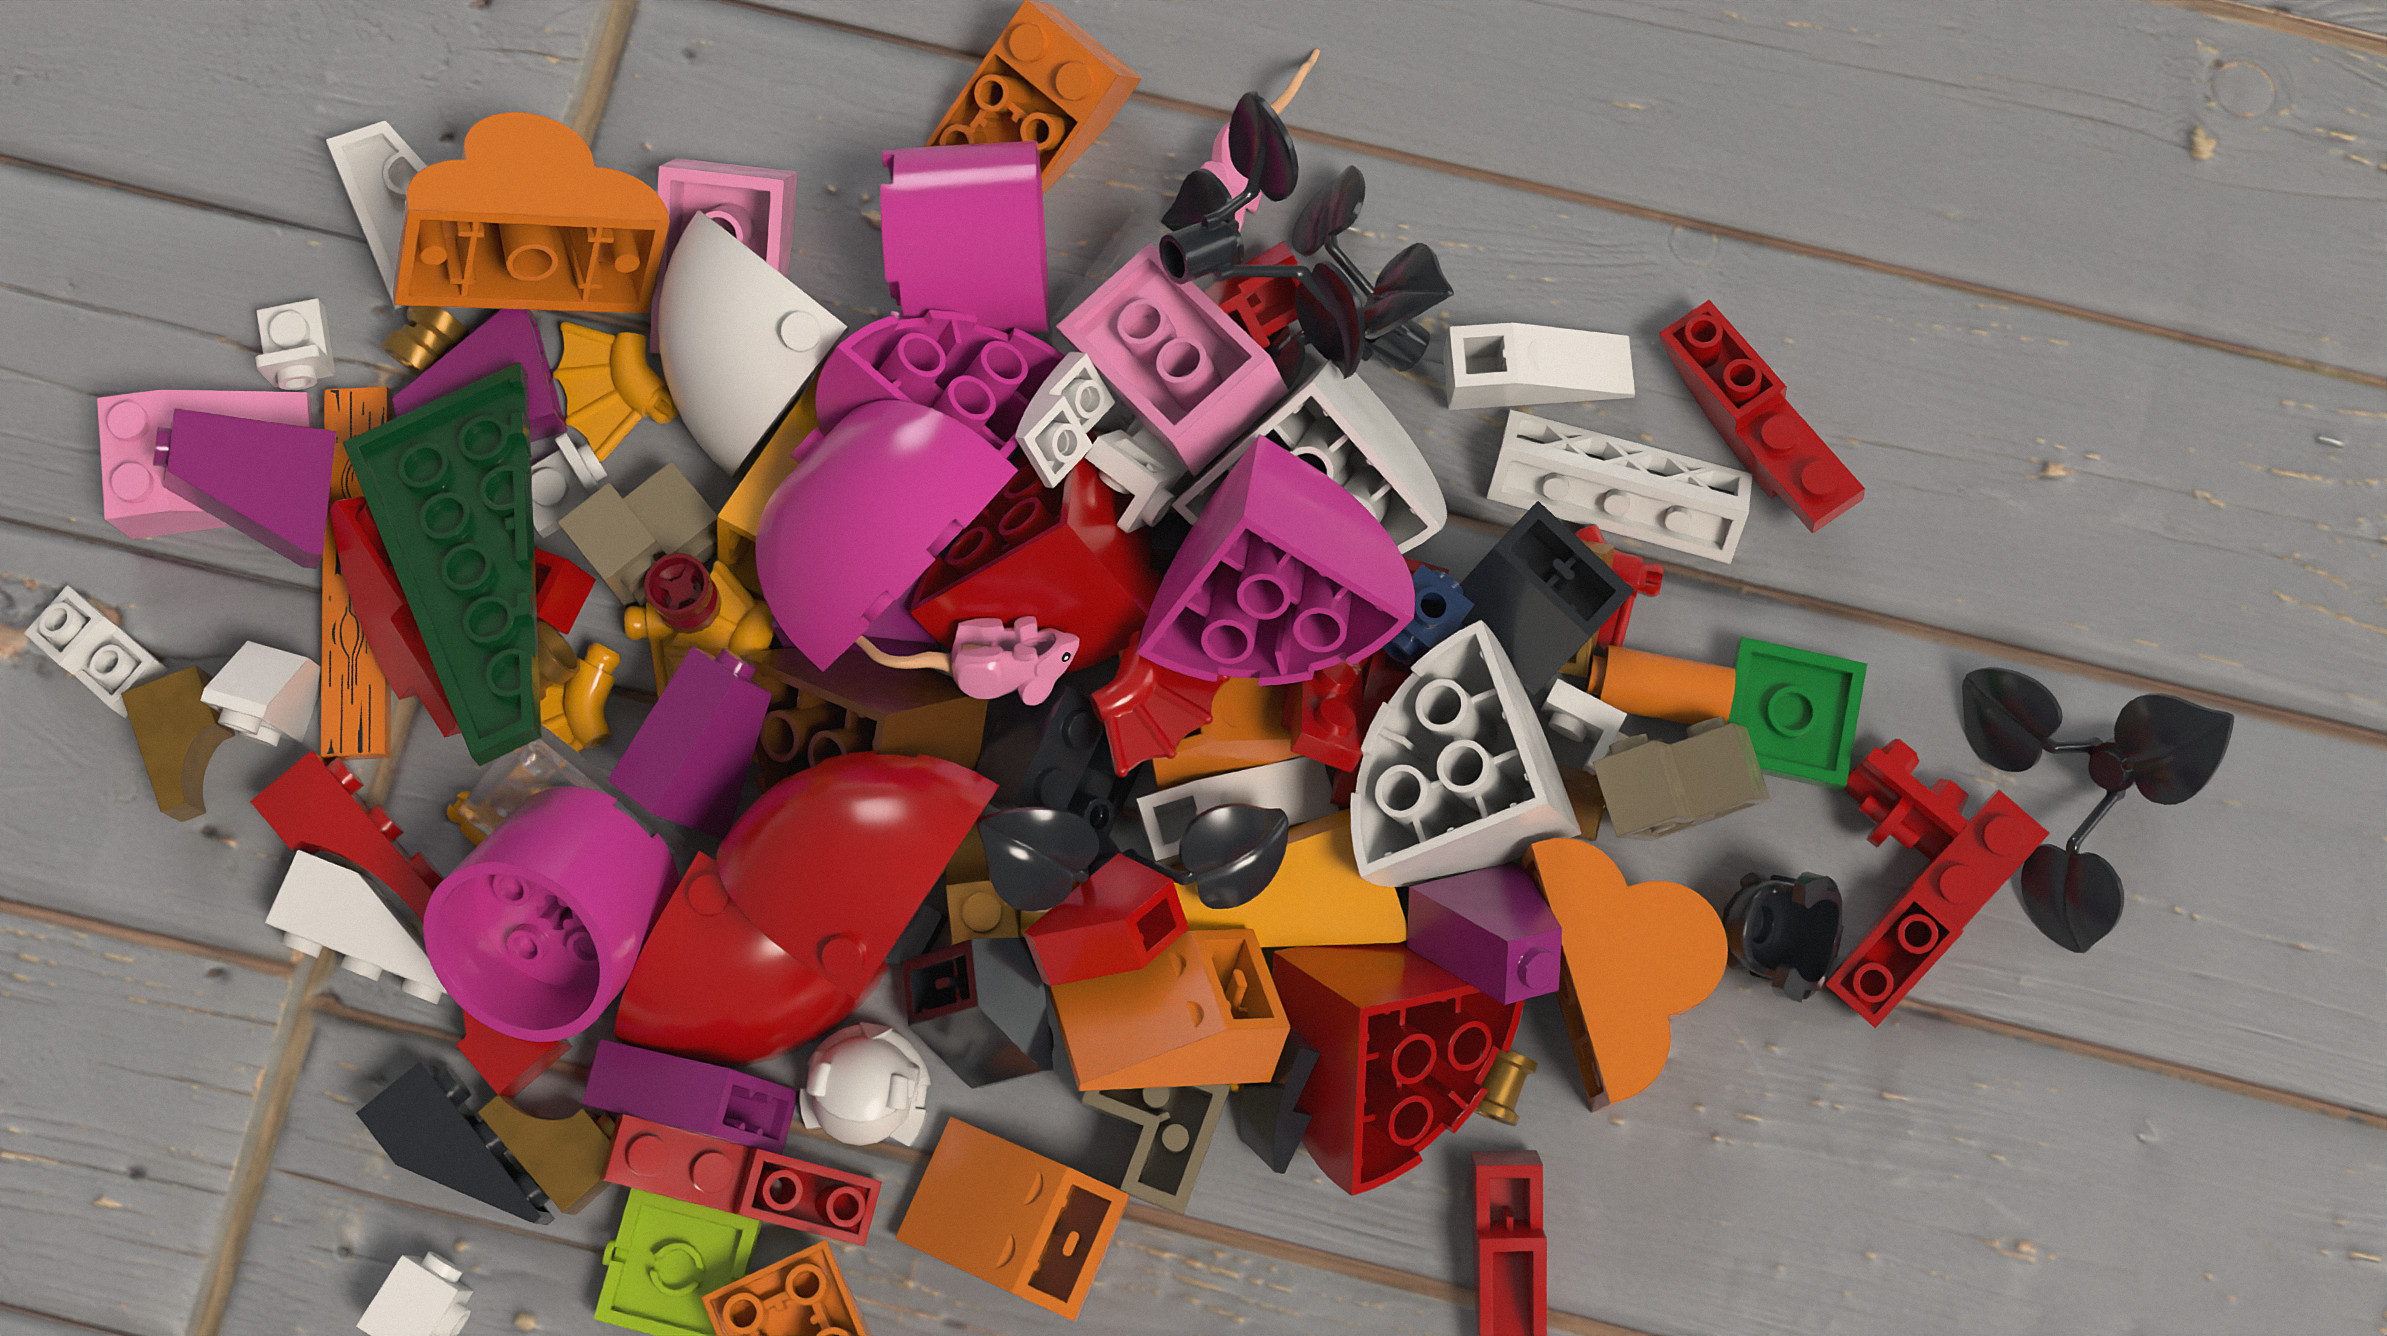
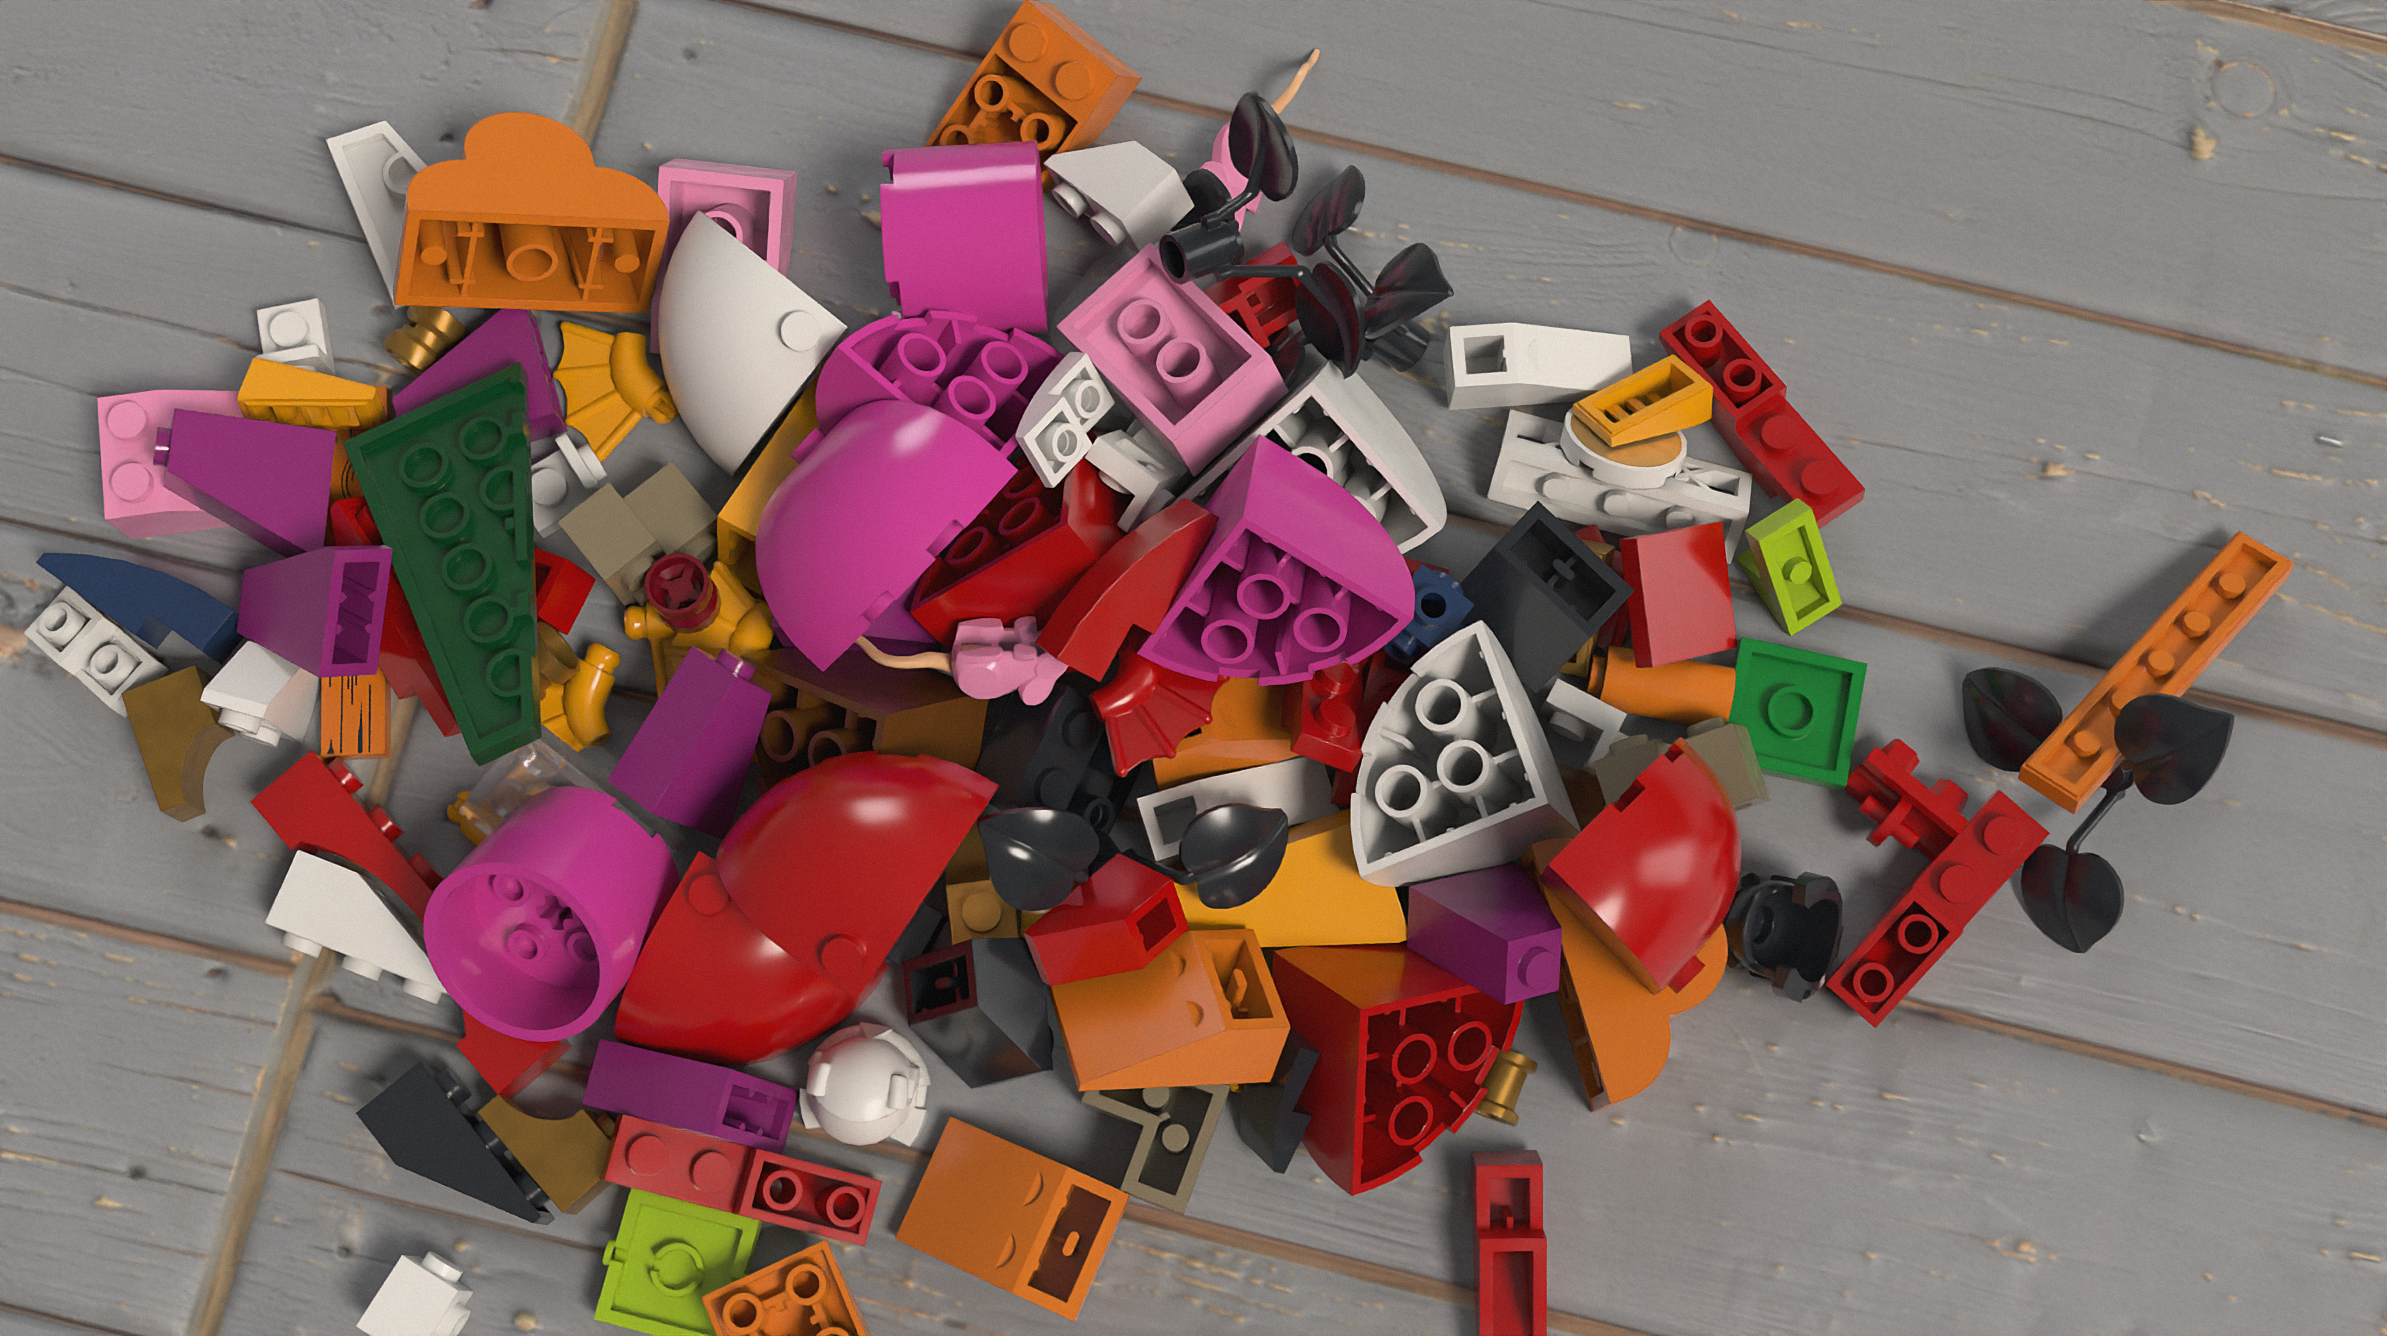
(149, 601): none -> dark blue slope
(307, 398): none -> light orange slope
(320, 608): none -> magenta slope
(1122, 191): none -> white slope
(1127, 587): none -> red slope
(1629, 466): none -> tile
(1655, 869): none -> red brick
(1670, 390): none -> light orange slope
(1679, 594): none -> tile
(1790, 567): none -> lime slope
(2163, 660): none -> orange tile

